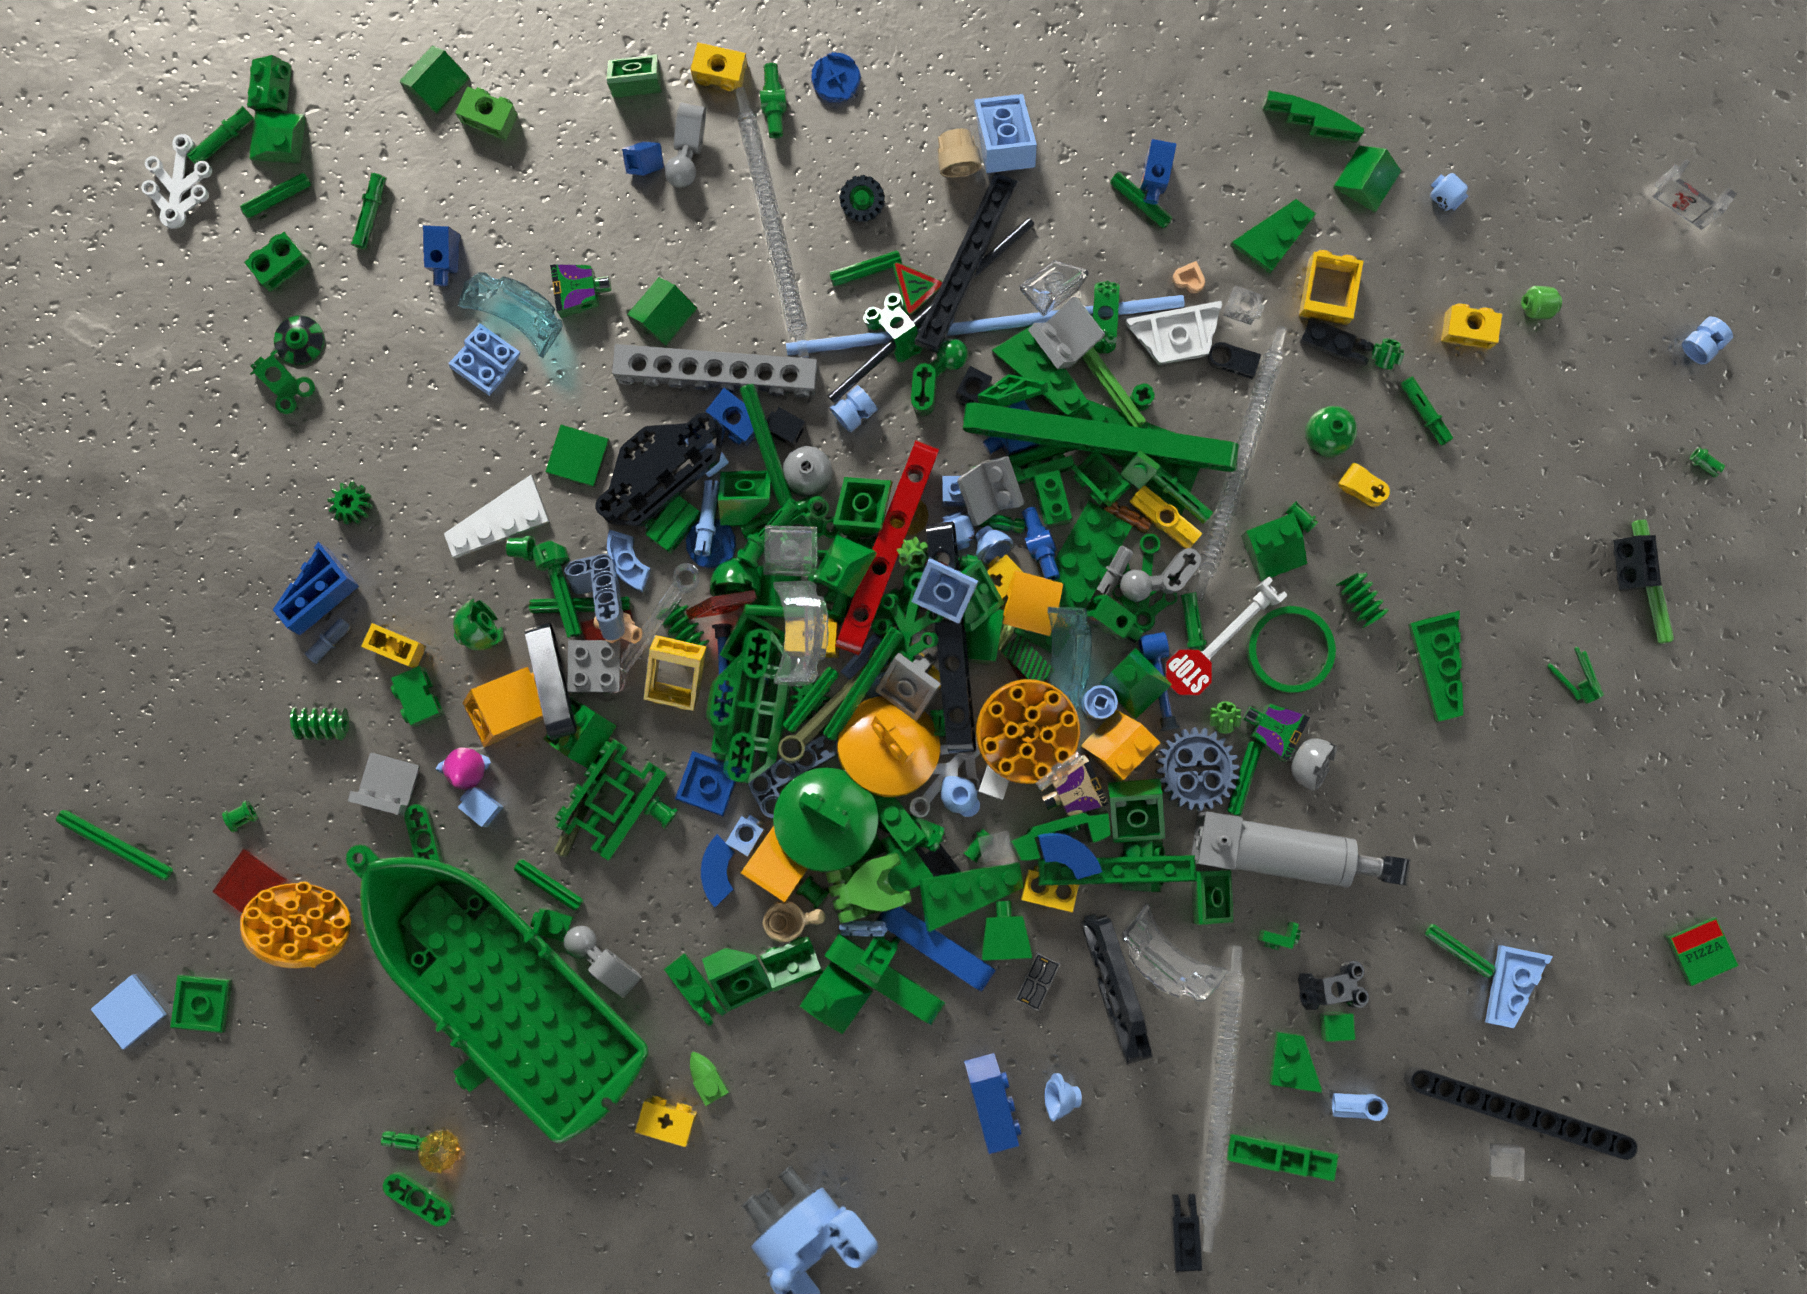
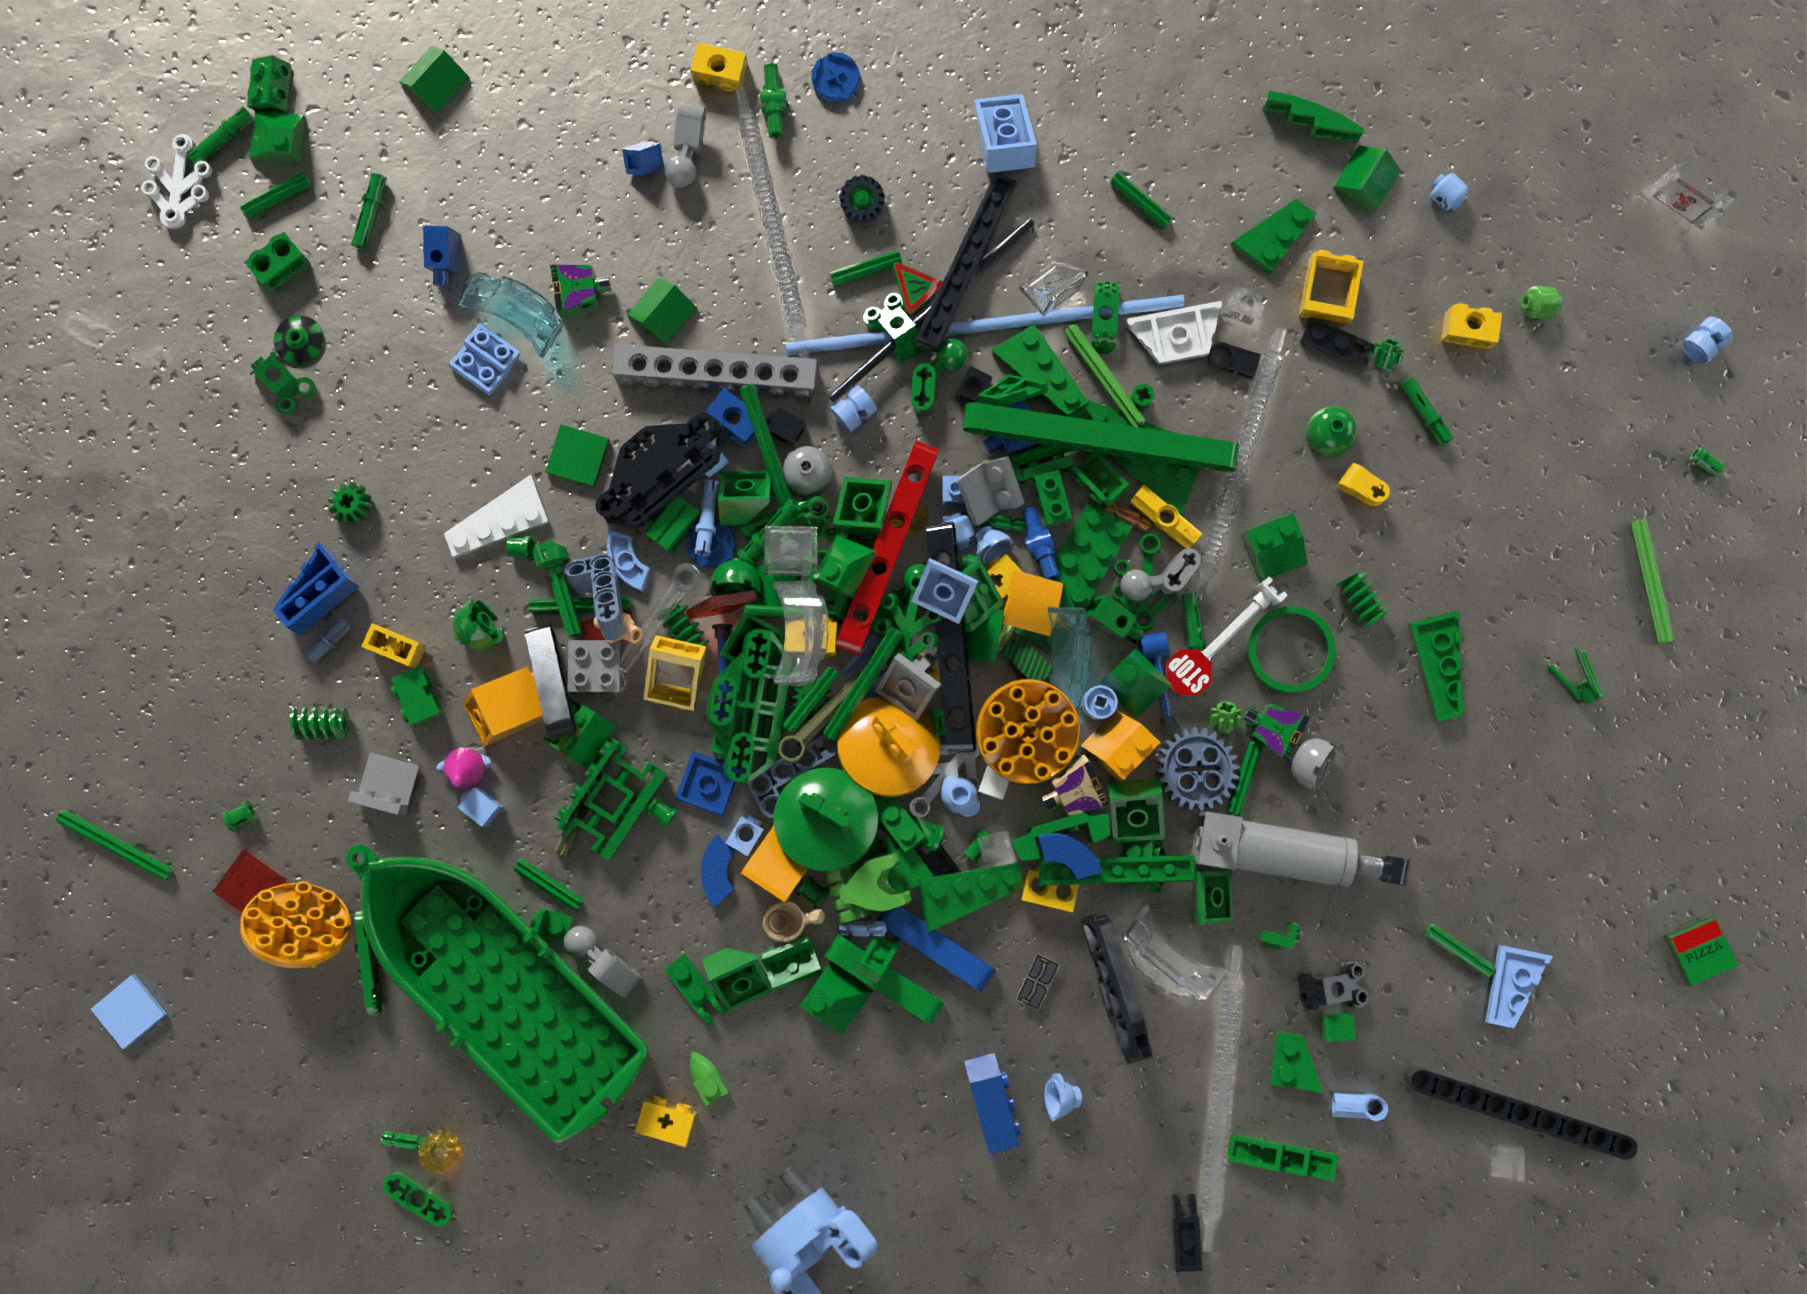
(201, 1003): green tile -> none
(369, 972): none -> green plate
(425, 820): green beam -> none
(469, 1075): green brick -> none
(496, 123): bright green brick -> none
(633, 76): green slope -> none
(752, 551): green bush -> none
(910, 547): bright green gear -> none
(958, 153): tan piece -> none
(1005, 935): green torso -> none
(1059, 771): clear bar -> none
(1067, 334): light grey bracket -> none
(1115, 570): light grey axle -> none
(1139, 469): green bracket -> none
(1157, 170): blue torso -> none
(1189, 278): light nougat tile -> none
(1202, 513): green pin -> none
(1303, 518): green pin -> none
(1637, 562): black brick -> none

